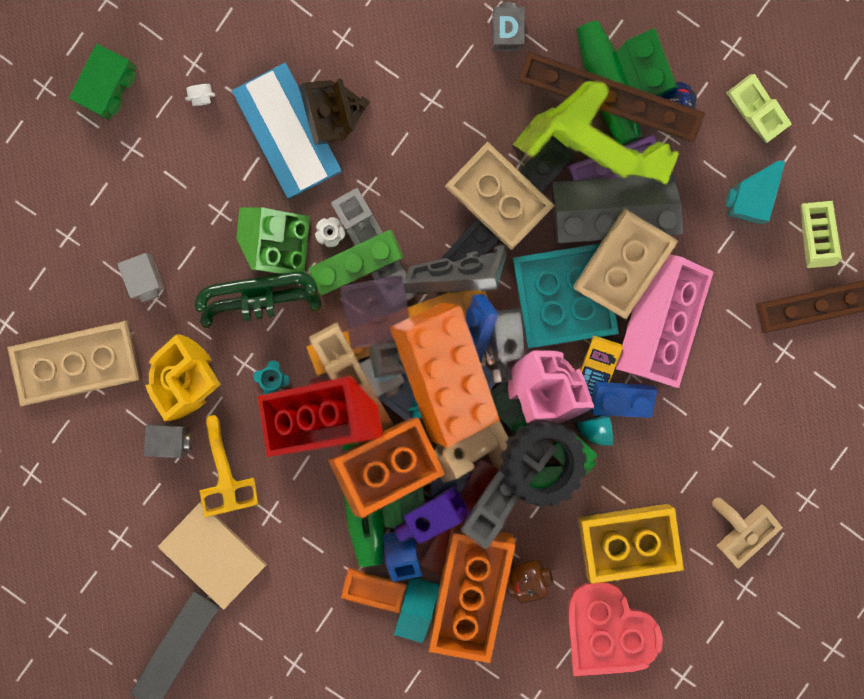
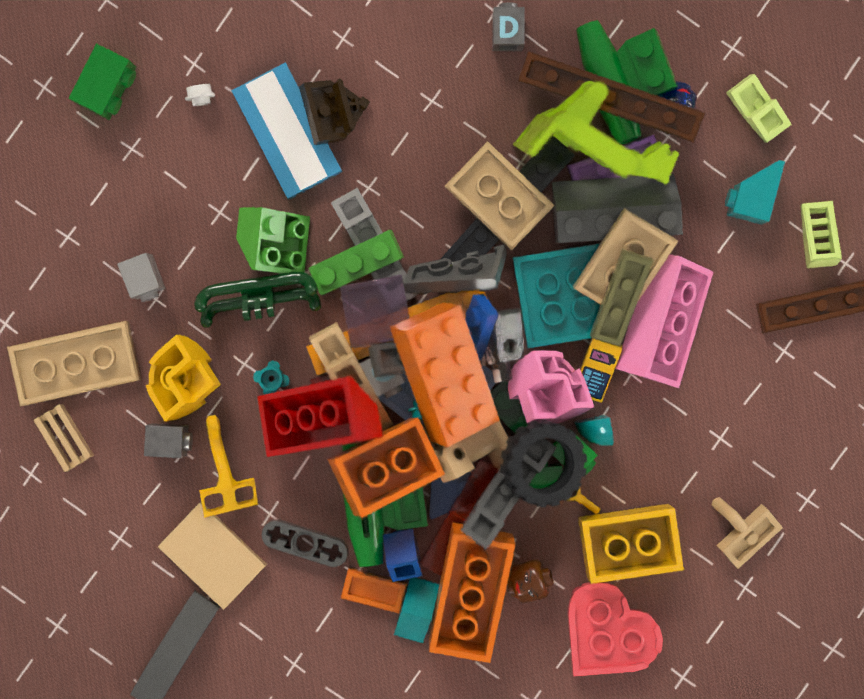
(54, 445): none -> tan tile
(286, 527): none -> dark grey beam
(333, 239): white plate -> none
(442, 511): dark purple torso -> none
(585, 502): none -> yellow hand
(621, 297): none -> olive tile
(623, 399): blue plate -> none

